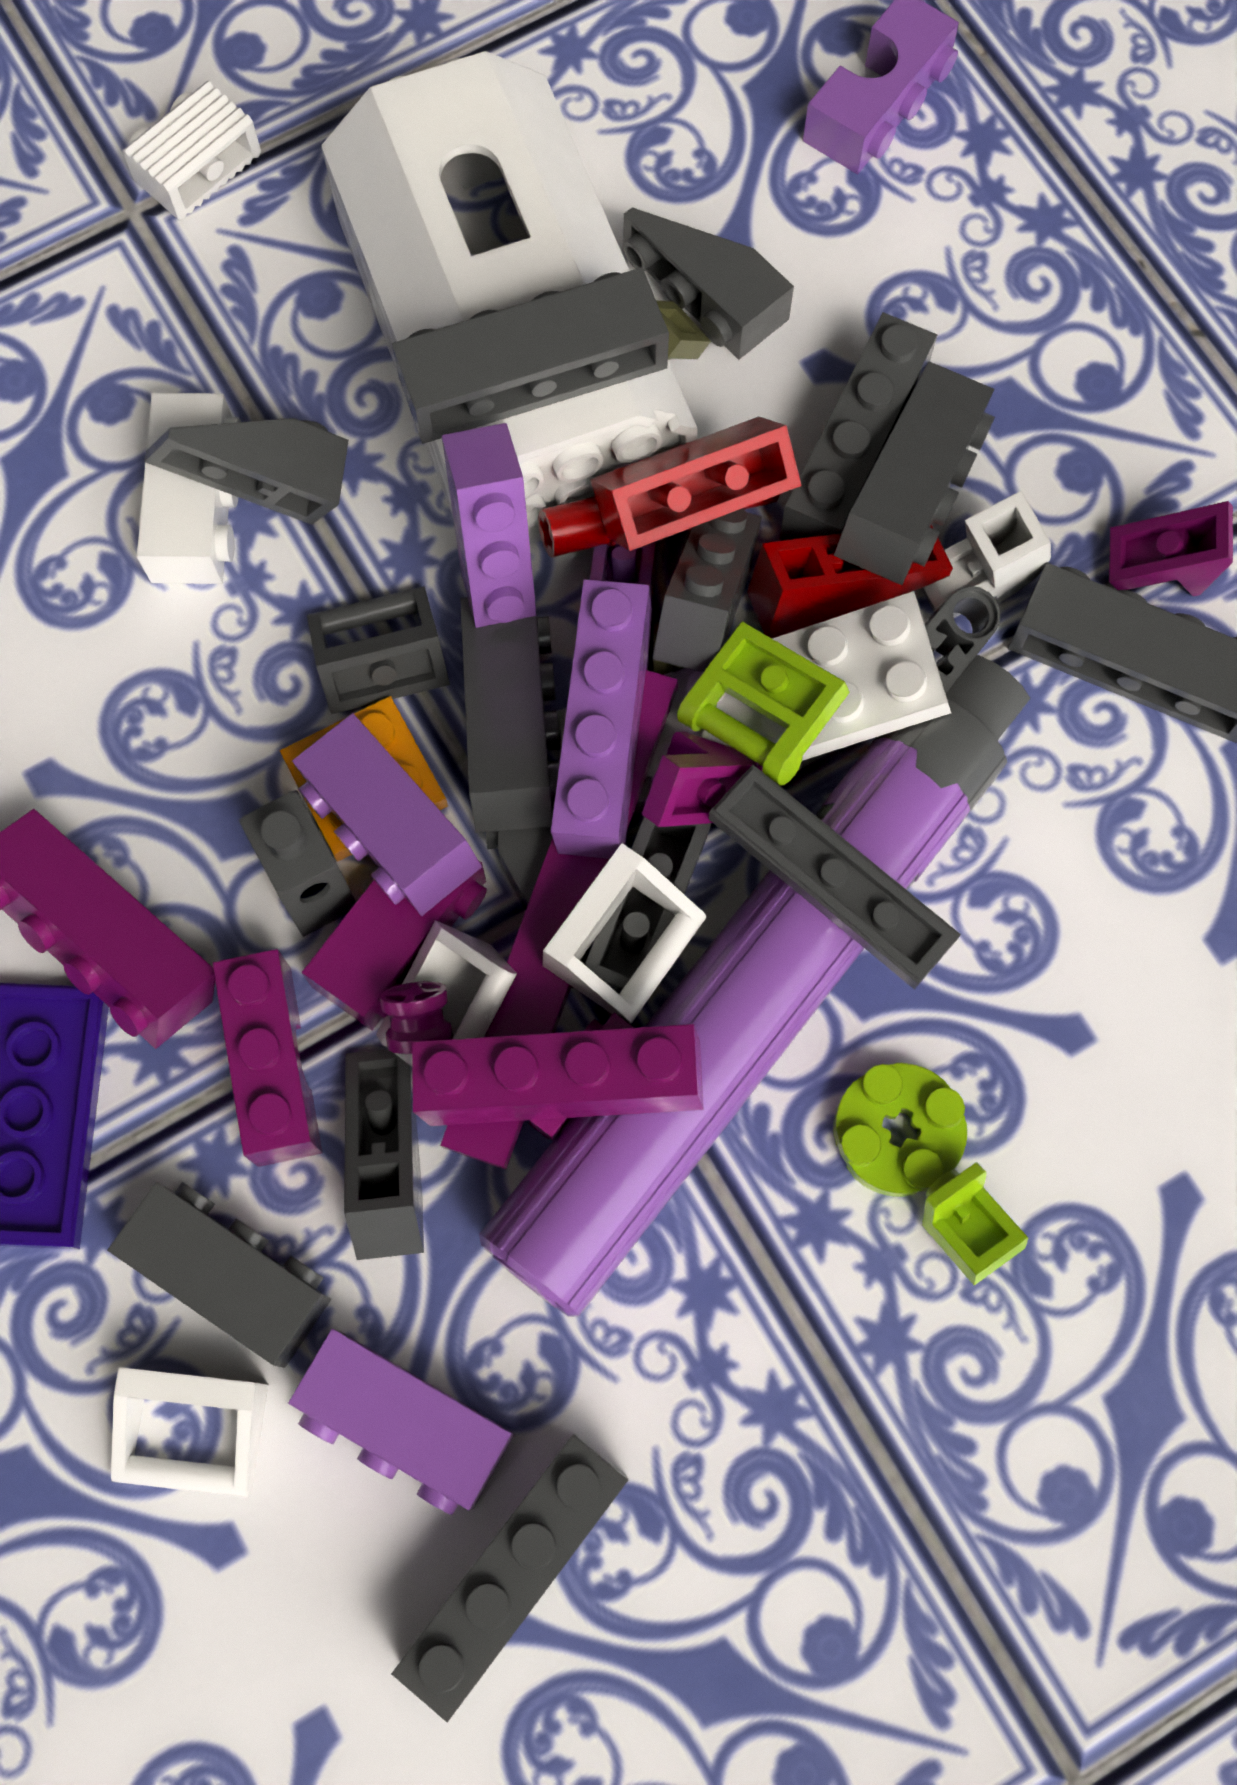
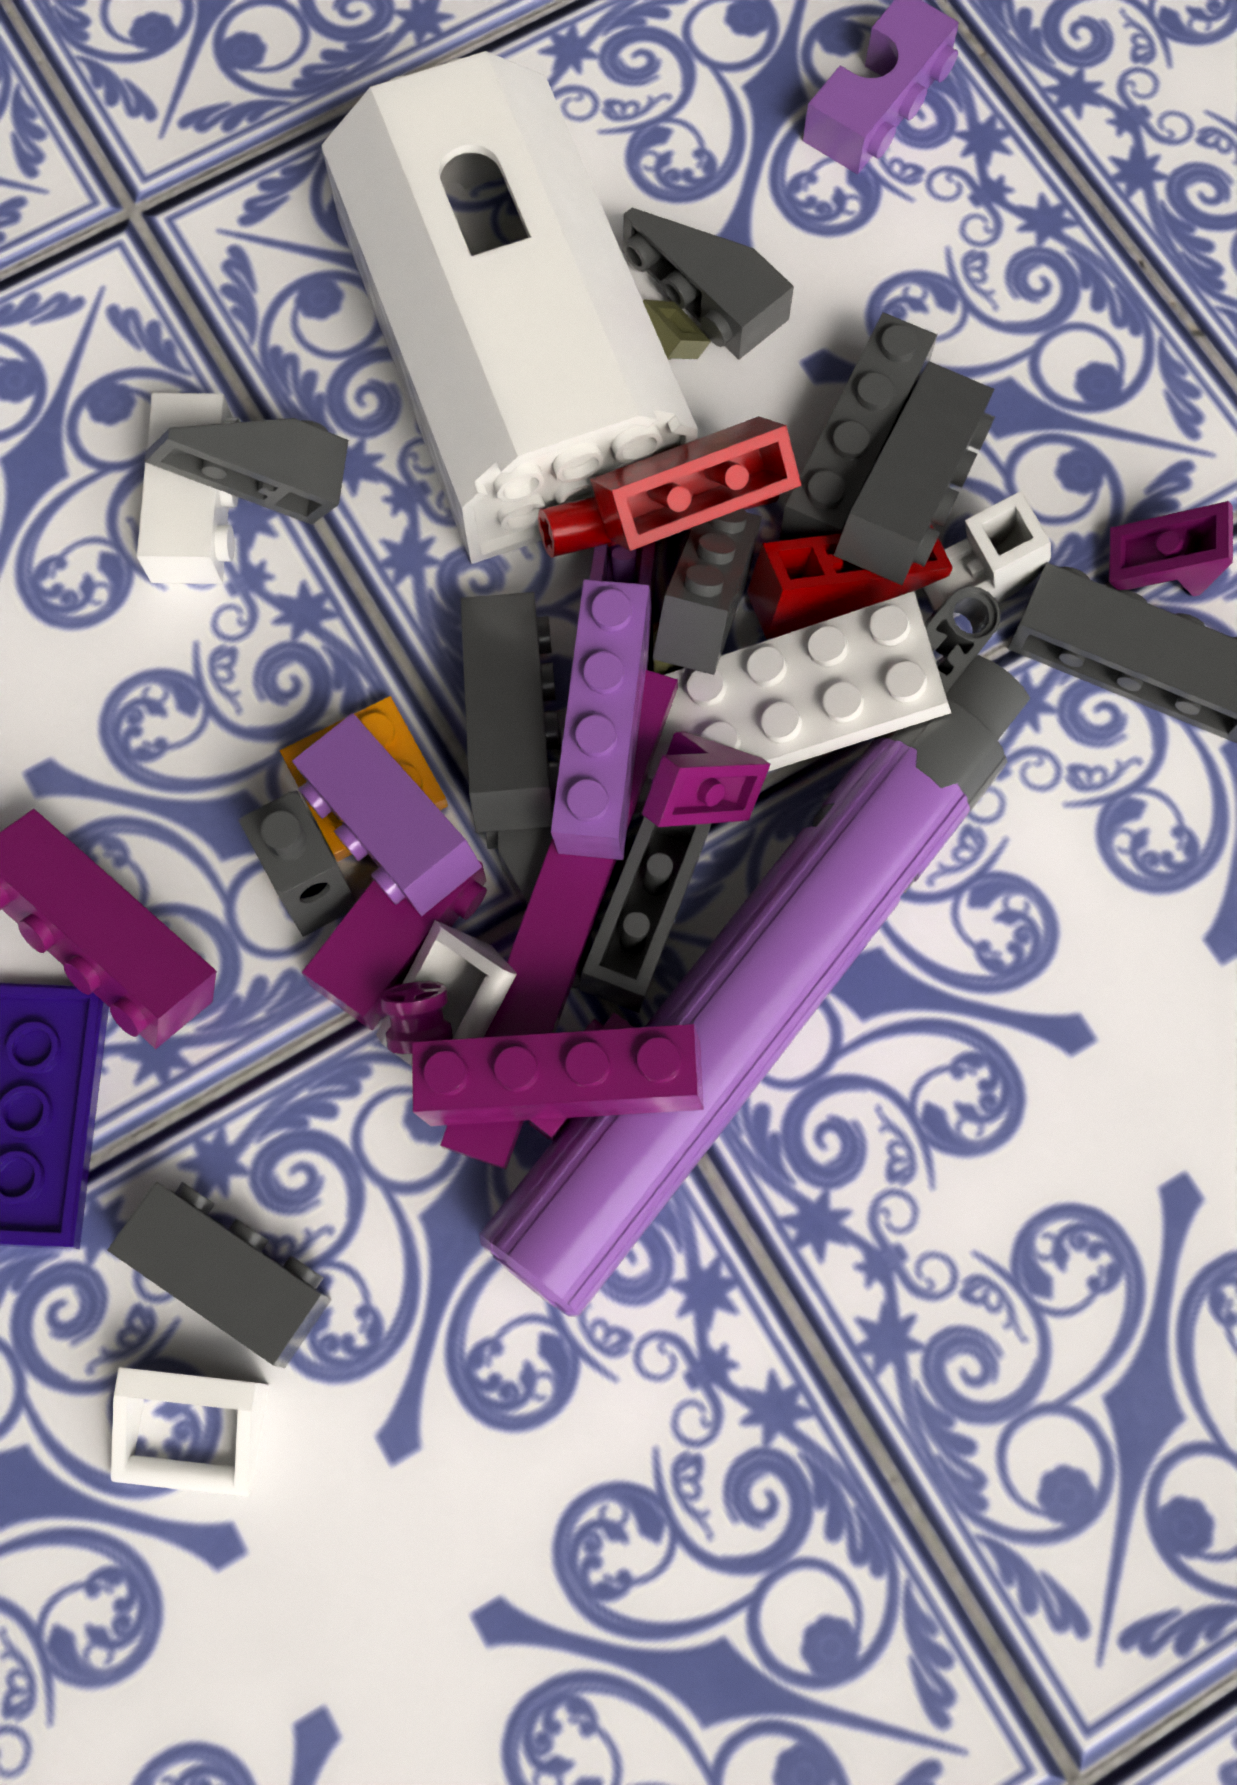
(192, 150): white brick -> none
(264, 1060): magenta arch -> none
(380, 665): dark grey tile -> none
(381, 1157): dark grey slope -> none
(400, 1423): medium lavender brick -> none
(490, 524): medium lavender brick -> none
(509, 1578): dark grey brick -> none
(532, 354): dark grey brick -> none
(592, 912): white tile -> none
(775, 685): lime plate -> none
(834, 876): dark grey tile -> none
(866, 1145): lime plate -> none
(971, 1223): lime bracket -> none

